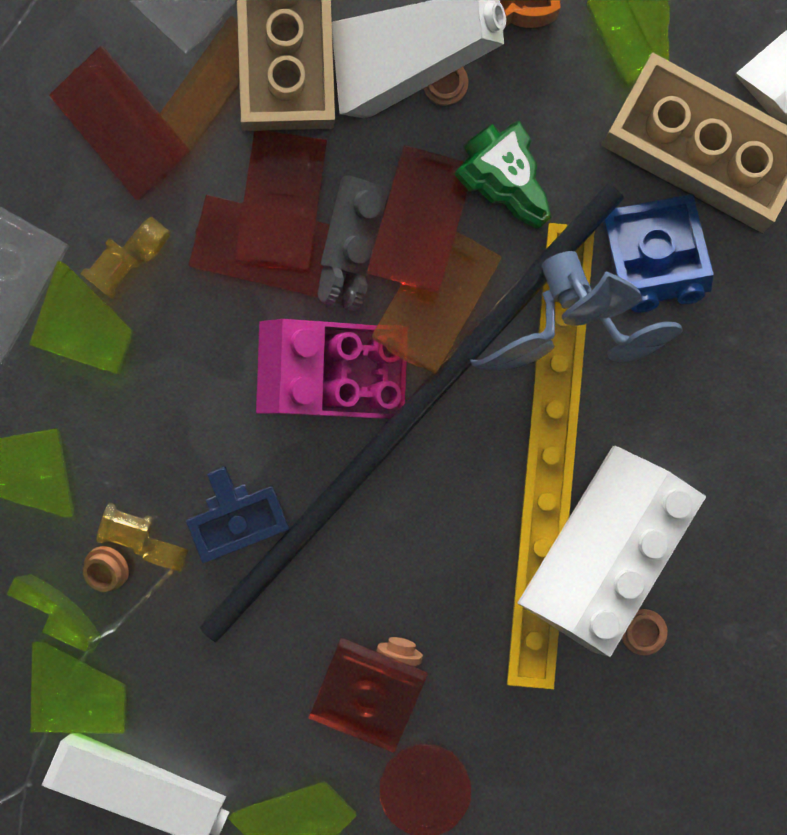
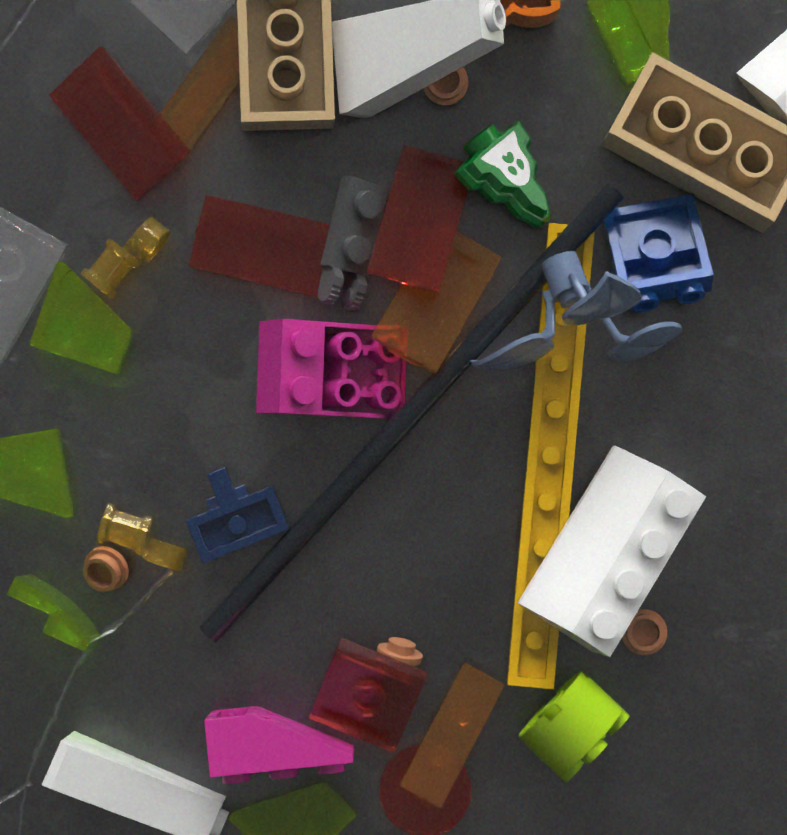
(73, 695): clear neon green wing -> none
(263, 741): none -> dark pink slope
(281, 201): clear red piece -> none
(451, 735): none -> clear orange tile
(573, 726): none -> lime brick

